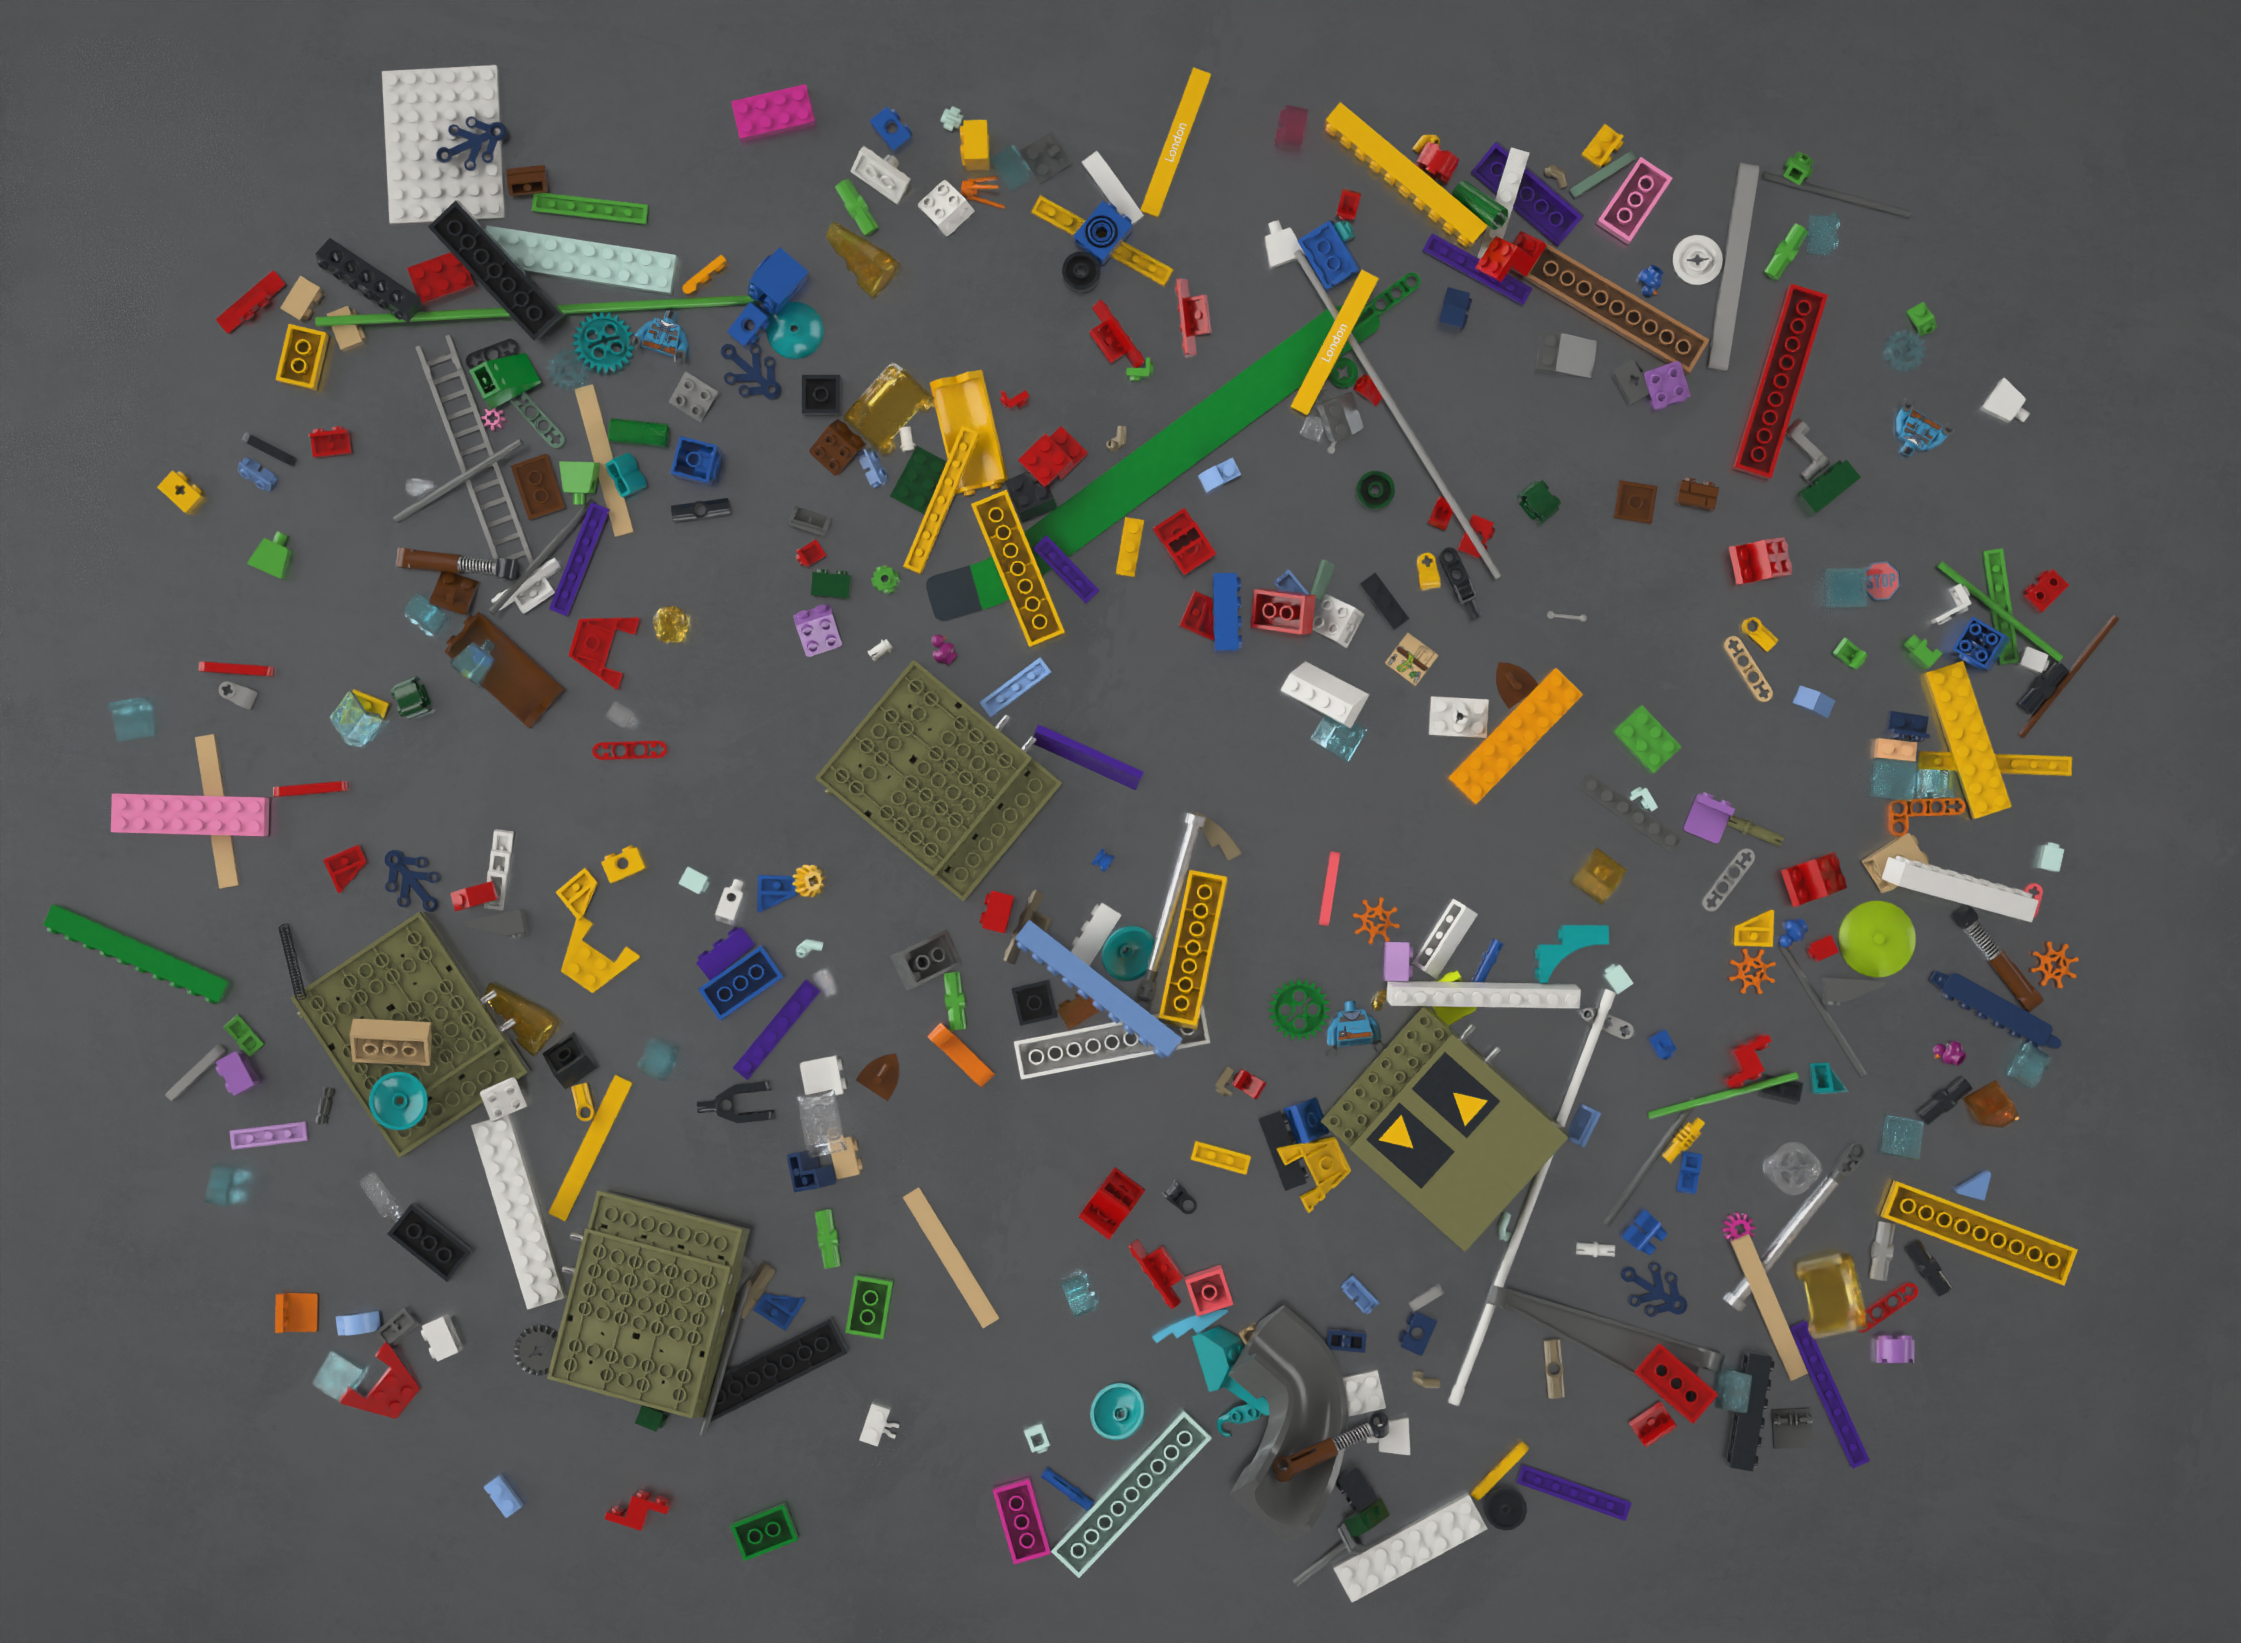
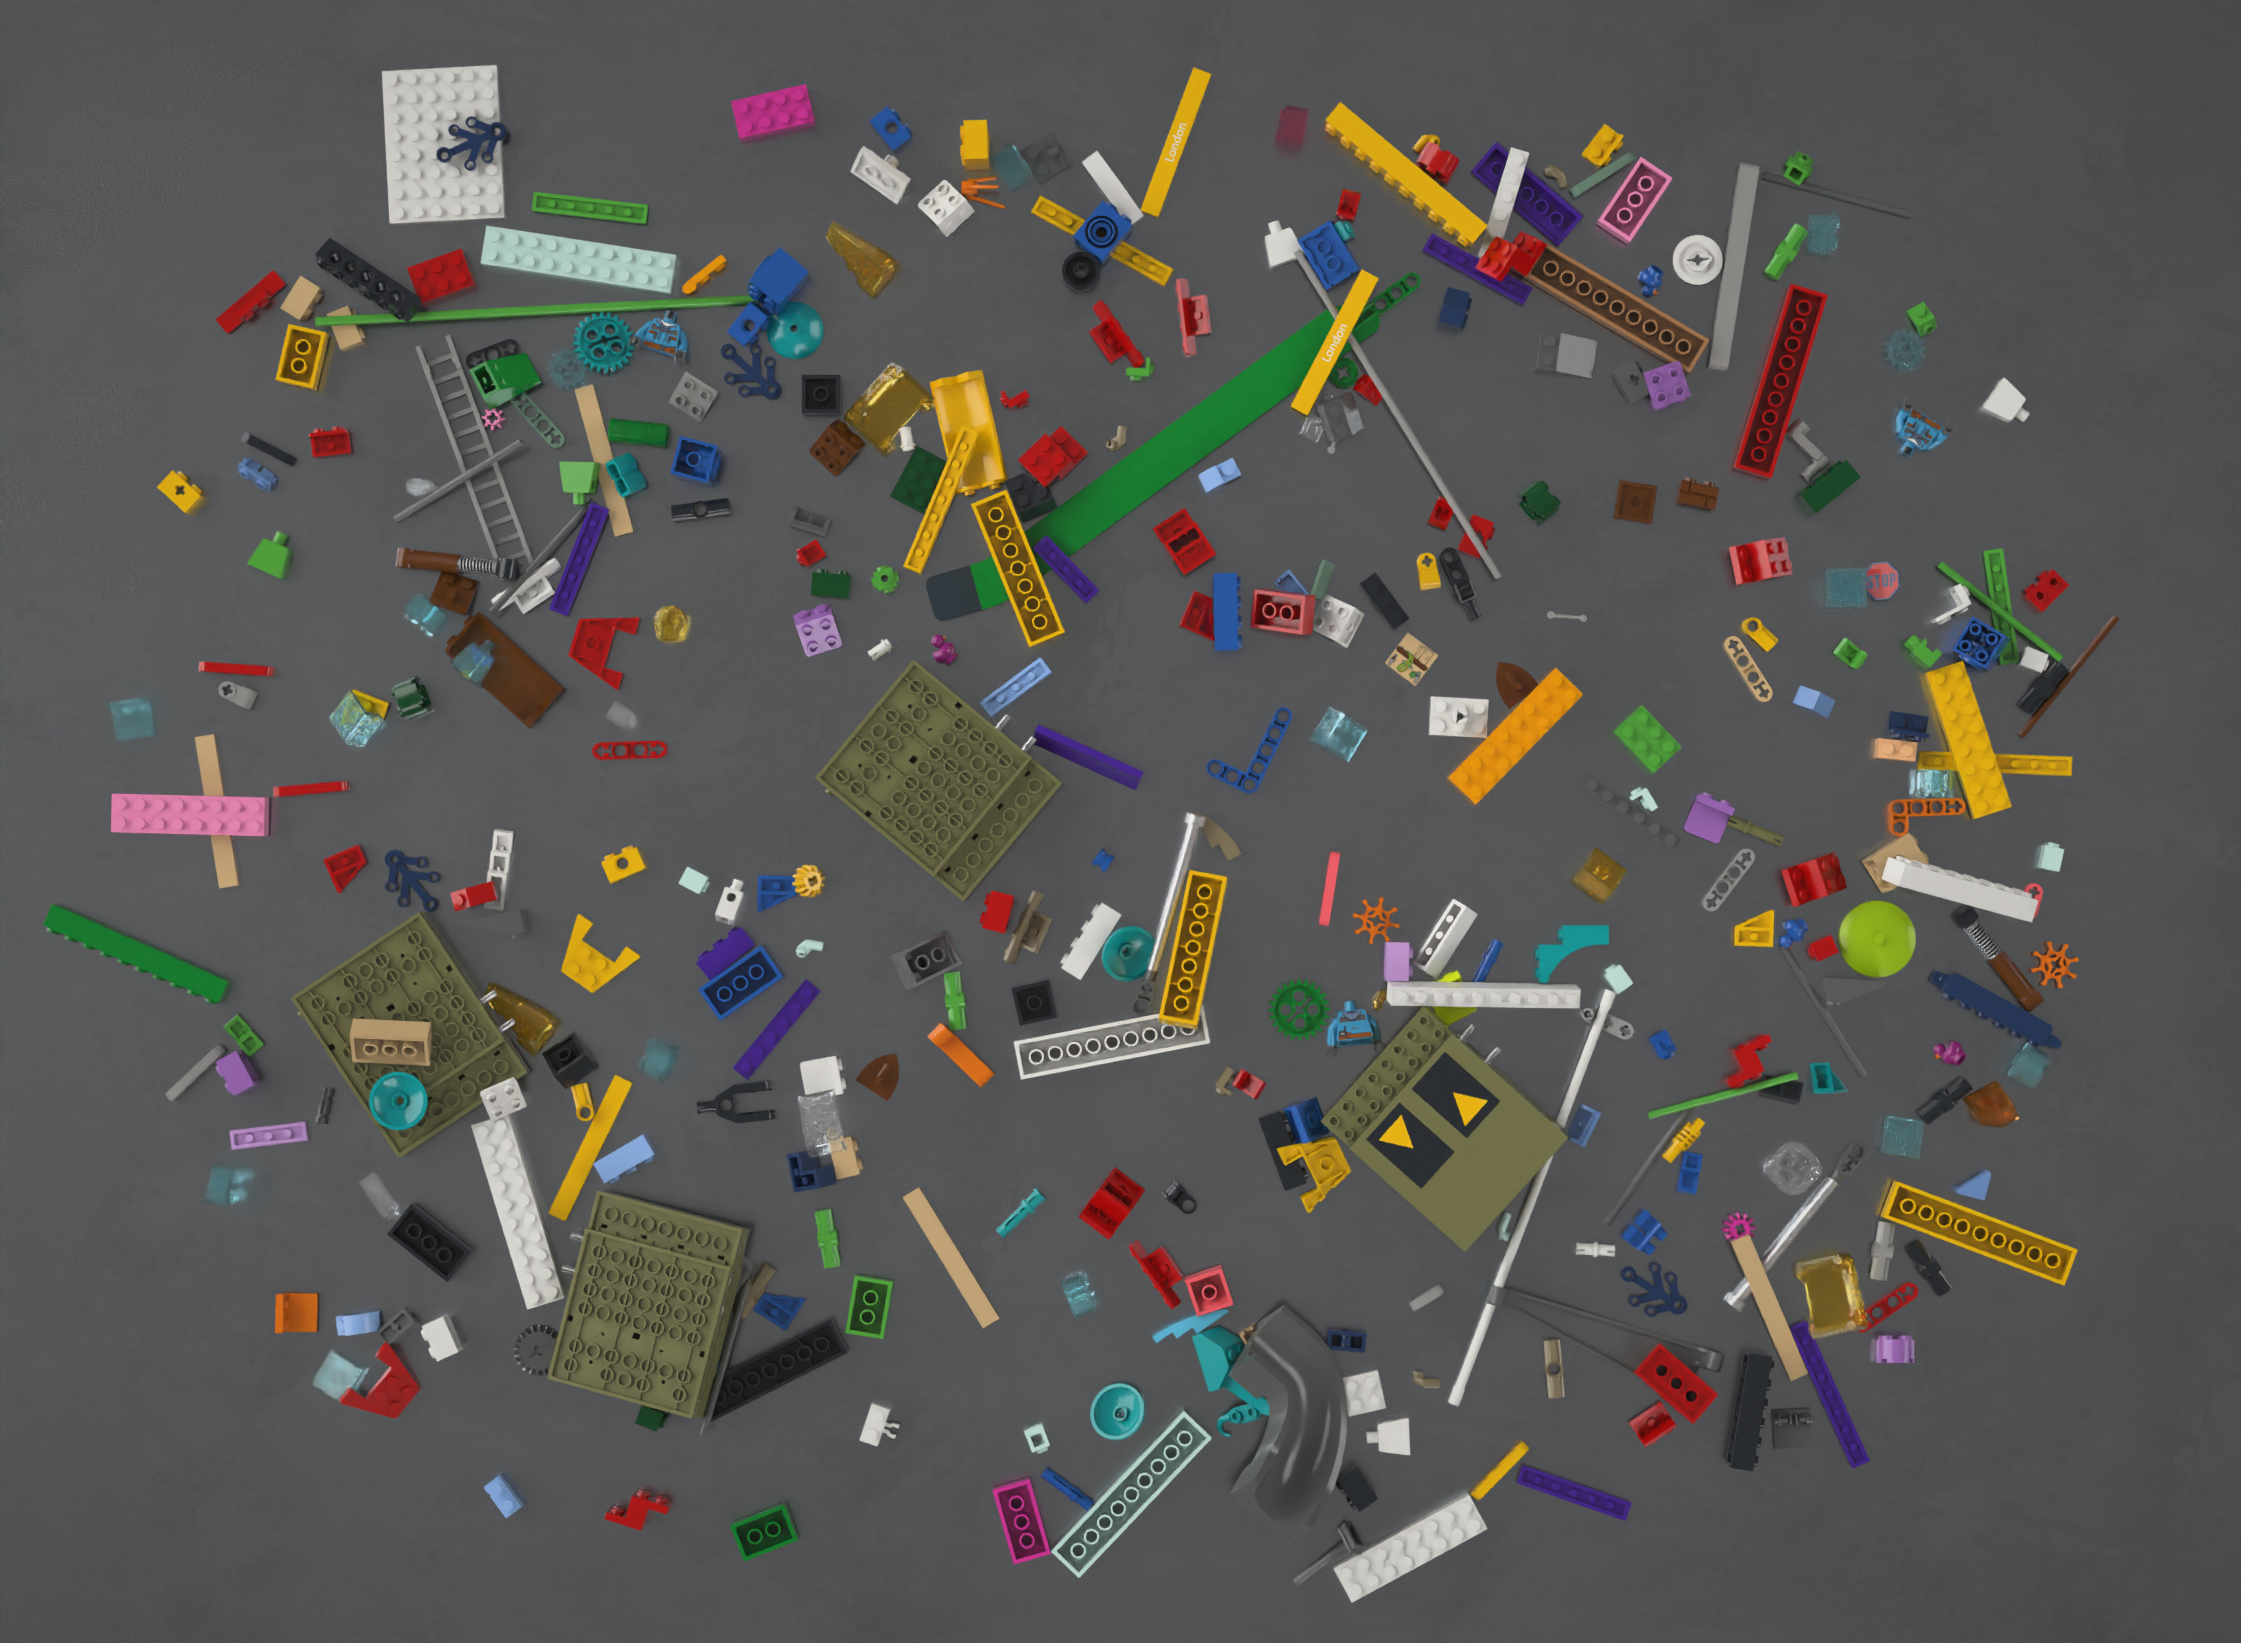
(293, 964): black piece -> none
(496, 270): black brick -> none
(527, 180): reddish brown brick -> none
(538, 486): reddish brown plate -> none
(578, 892): yellow wing -> none
(625, 1159): none -> light blue brick
(825, 981): clear cone -> none
(856, 207): bright green piece -> none
(870, 459): medium blue hinge -> none
(952, 118): light aqua gear -> none
(1027, 1206): none -> teal pin
(1076, 1011): clear orange brick -> none
(1098, 989): medium blue brick -> none
(1129, 547): yellow plate -> none
(1220, 1157): yellow plate -> none
(1258, 757): none -> blue beam
(1325, 693): white slope -> none
(1329, 1448): piece -> none
(1355, 1289): medium blue hinge -> none
(1366, 1519): dark green brick -> none
(1372, 501): dark green brick -> none
(1419, 1344): dark blue brick -> none
(1481, 205): green piece -> none
(1501, 1496): black wheel -> none
(1733, 1390): clear light blue bracket -> none
(1749, 962): orange gear -> none
(1893, 779): clear light blue bracket -> none

